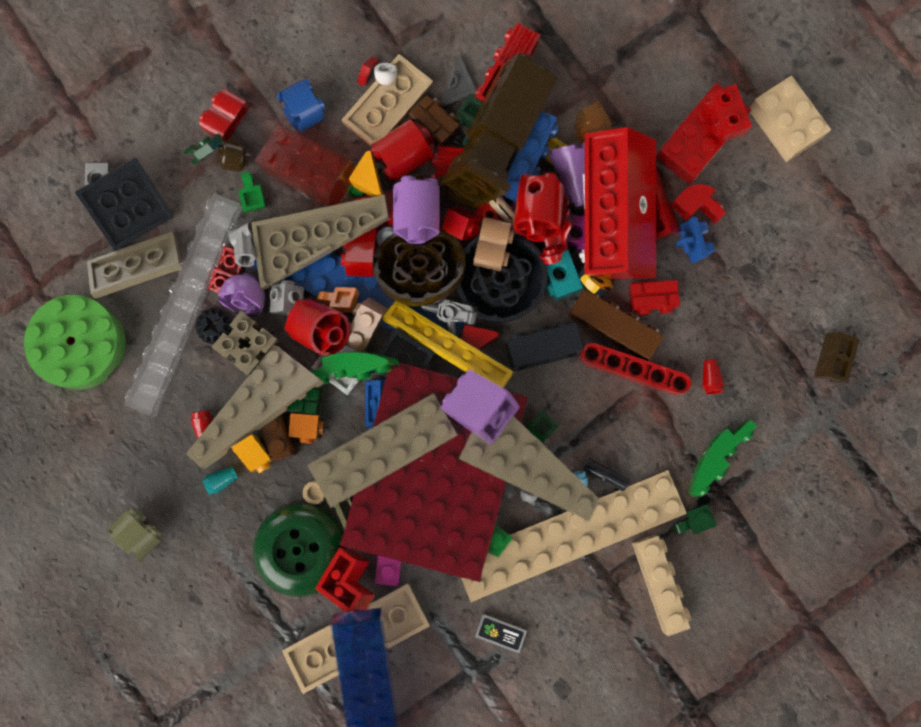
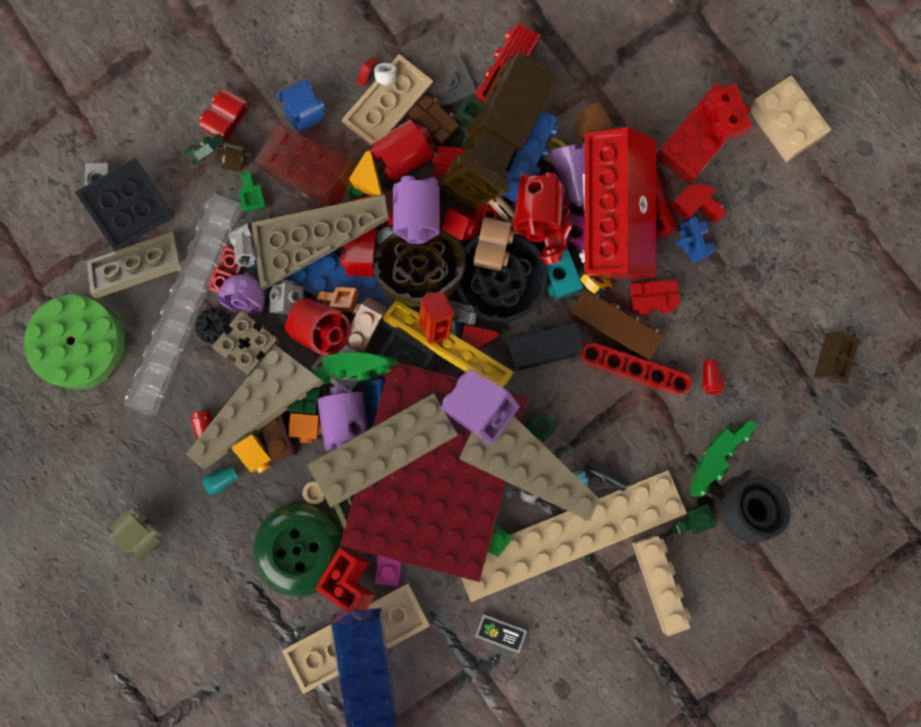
(342, 416): none -> medium lavender cylinder
(435, 317): none -> red brick
(756, 510): none -> black piece

